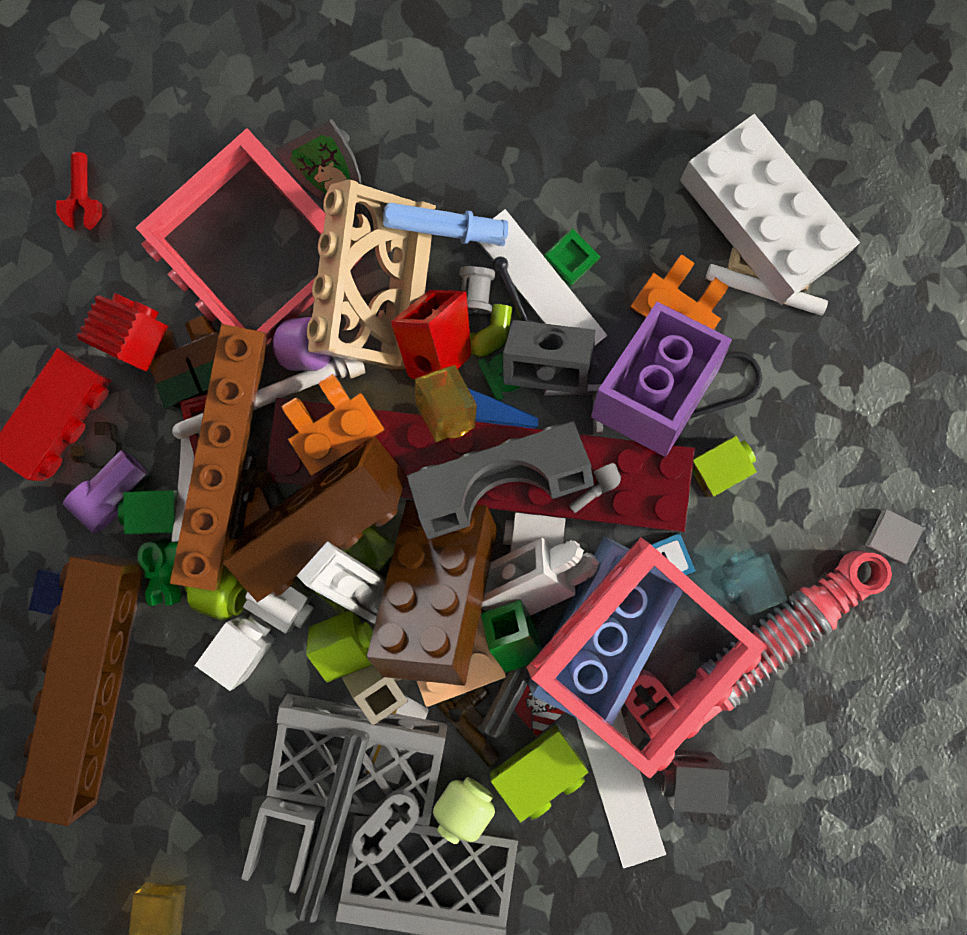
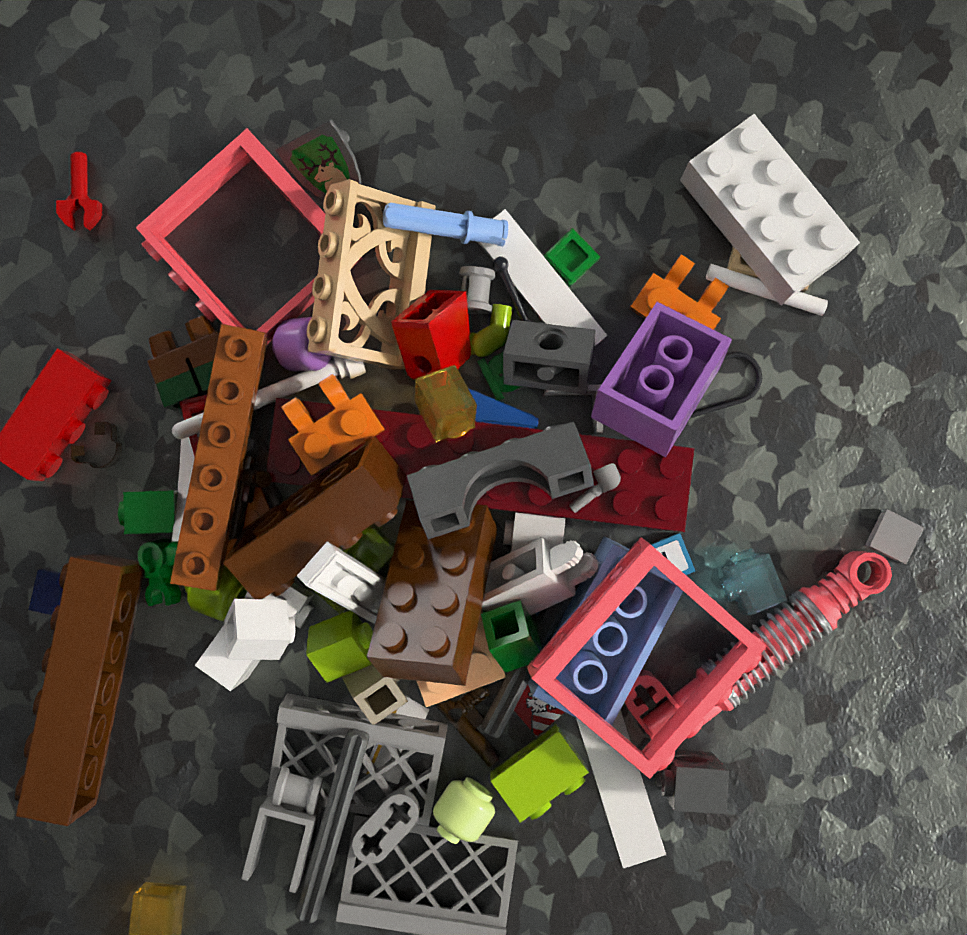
(97, 500): medium lavender piece -> none
(123, 330): red brick -> none
(258, 629): none -> white brick
(297, 790): none -> light grey bush
(723, 466): lime brick -> none

